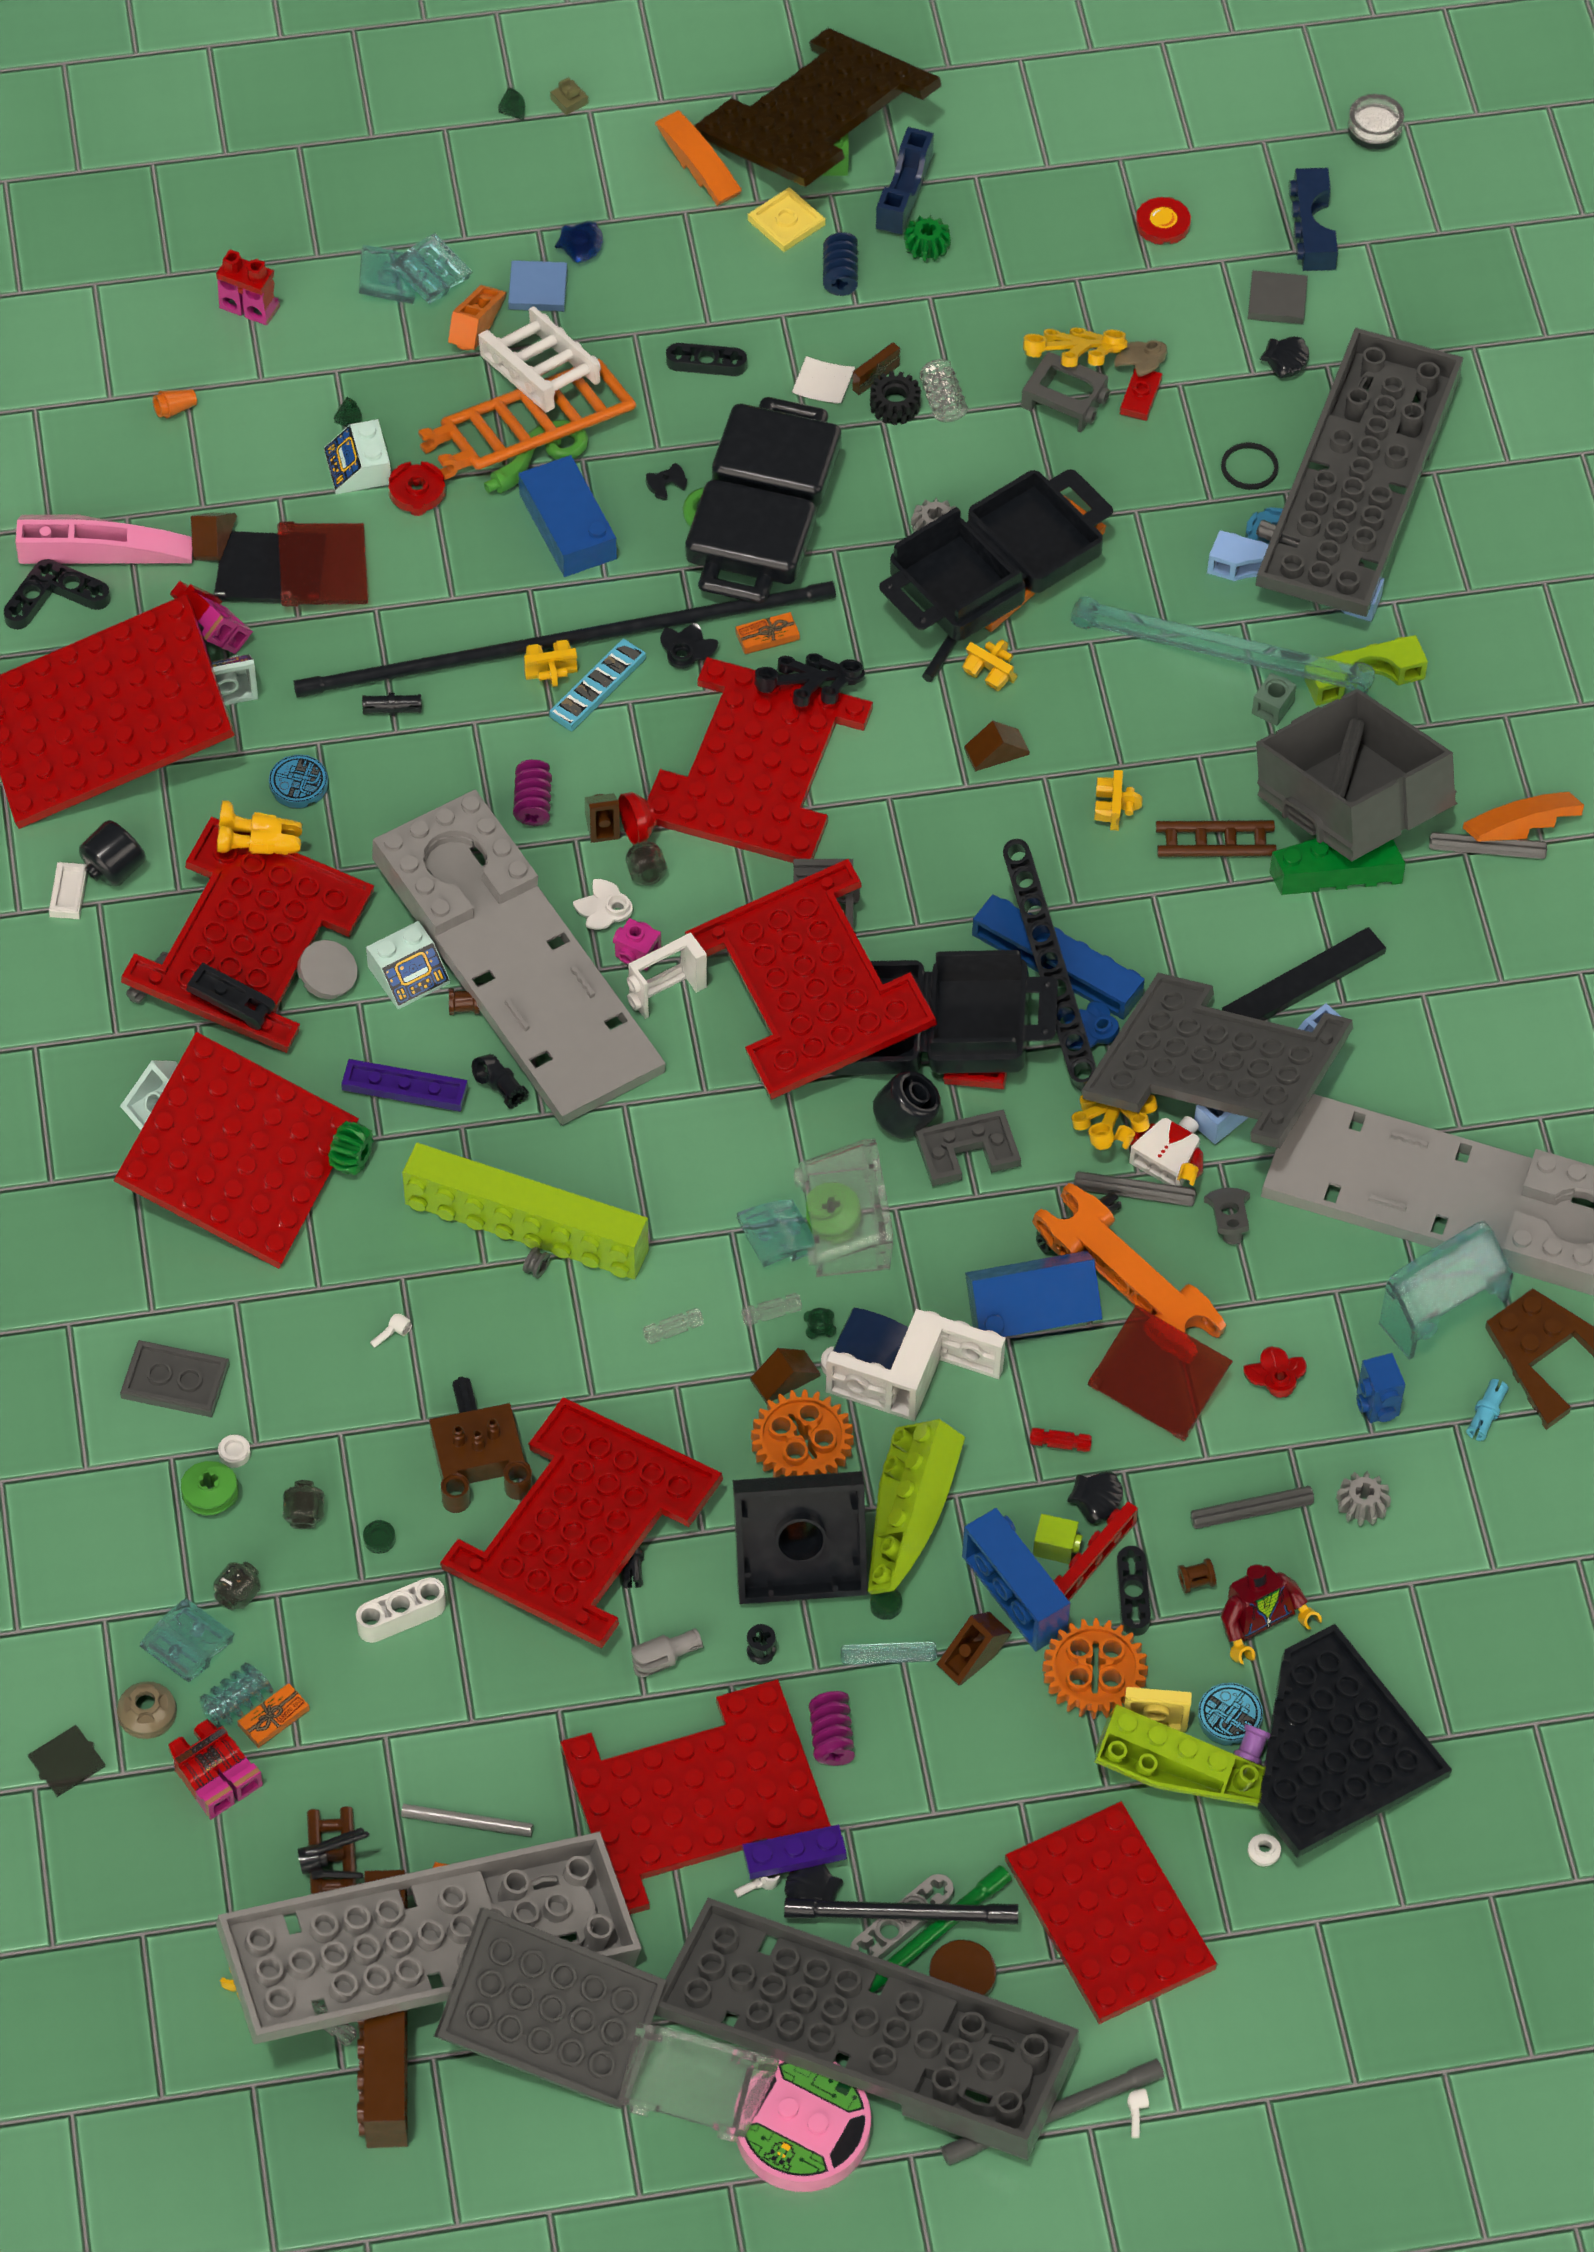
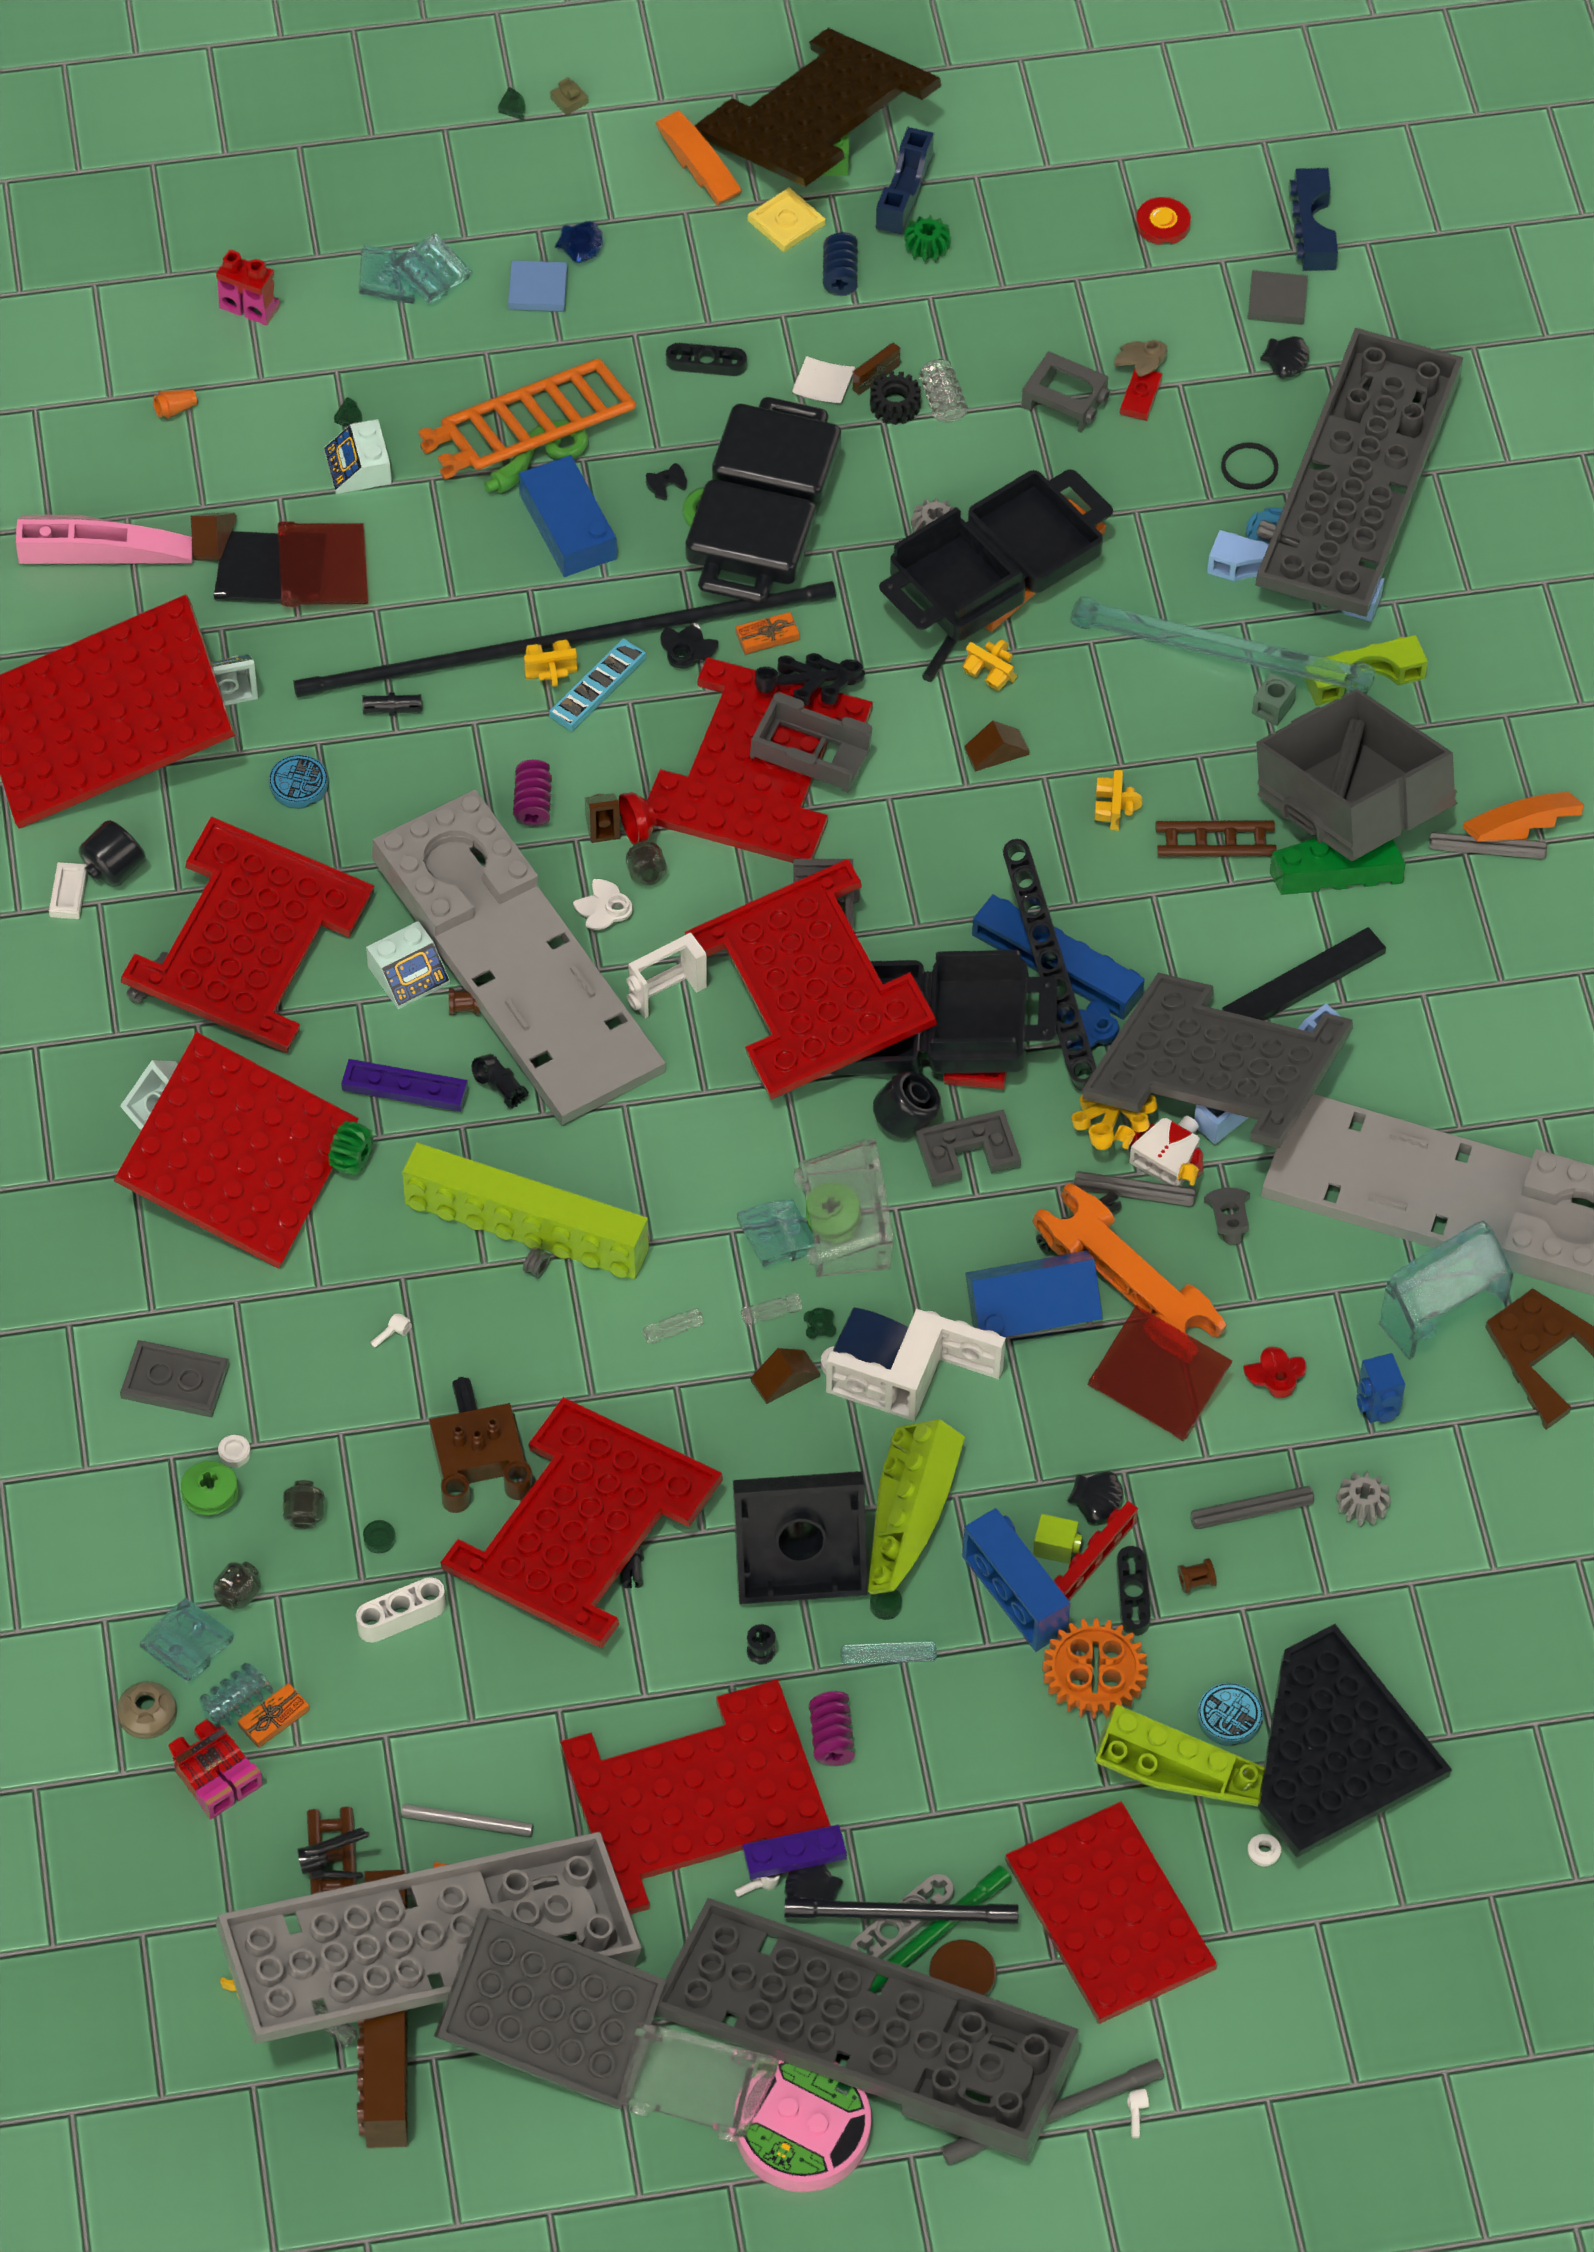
(47, 585): black beam -> none
(66, 1760): clear smoke piece -> none
(219, 623): dark pink hips -> none
(230, 995): black plate -> none
(266, 832): yellow piece -> none
(327, 969): light grey tile -> none
(419, 500): red plate -> none
(475, 316): orange slope -> none
(529, 378): white fence -> none
(635, 941): dark pink brick -> none
(663, 1652): light grey arm -> none
(827, 1427): orange gear -> none
(849, 734): none -> dark grey piece
(973, 1646): reddish brown slope -> none
(1052, 339): yellow plant -> none
(1060, 1439): red axle -> none
(1163, 1706): light yellow tile -> none
(1252, 1744): medium lavender bush -> none
(1259, 1603): dark red torso -> none
(1375, 121): clear piece -> none
(1487, 1409): medium azure pin -> none

